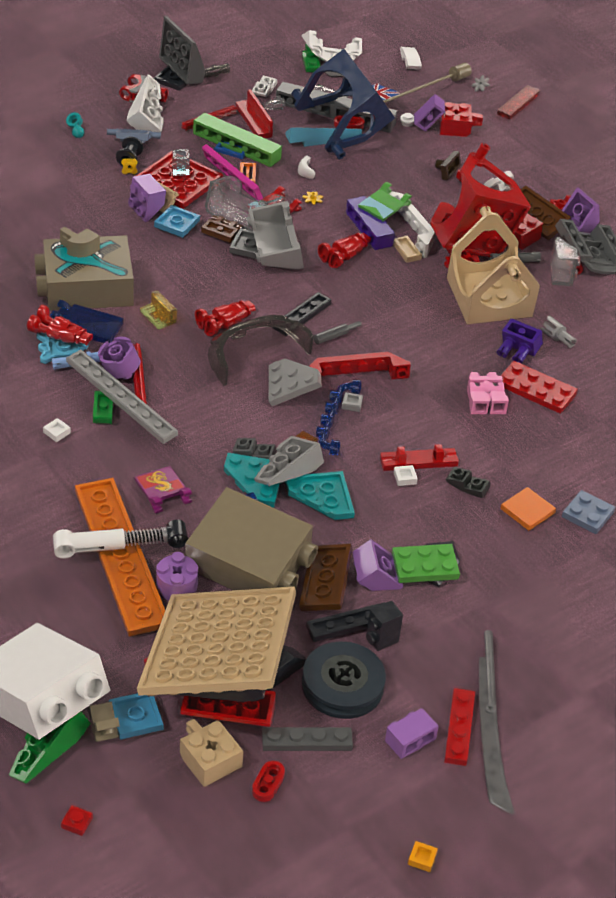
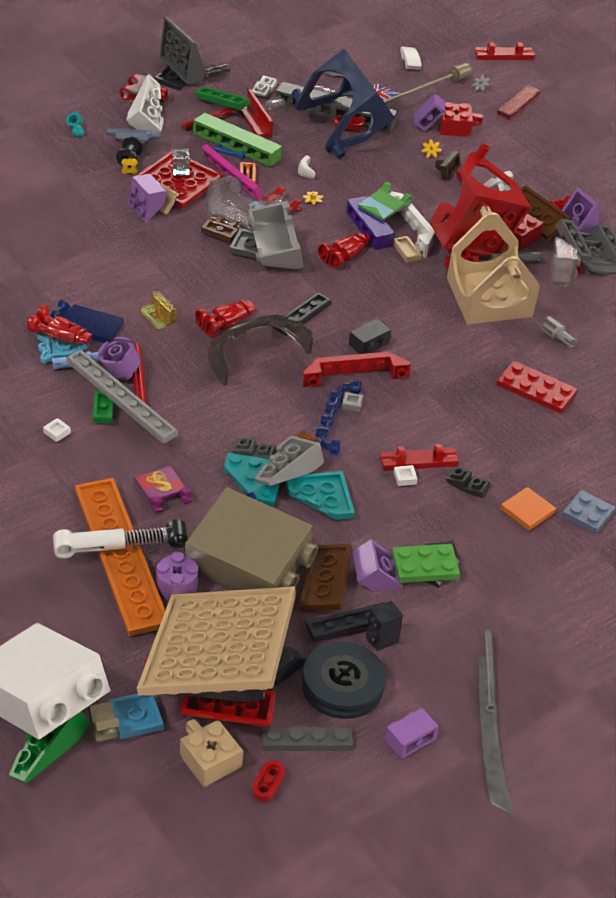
(76, 820): red plate -> none
(80, 244): dark tan brick -> none
(88, 281): dark tan brick -> none
(176, 221): dark azure plate -> none
(223, 98): none -> green plate
(291, 380): light grey plate -> none
(310, 60): green hinge -> none
(317, 136): medium azure wedge -> none
(334, 332): dark grey axle -> none
(354, 48): white windscreen -> none
(369, 337): none -> black brick
(407, 119): white plate -> none
(422, 856): light orange plate -> none
(431, 149): none -> yellow plant
(459, 727): red plate -> none
(486, 393): bright pink hips -> none
(504, 53): none -> red hinge
(521, 337): dark purple brick -> none

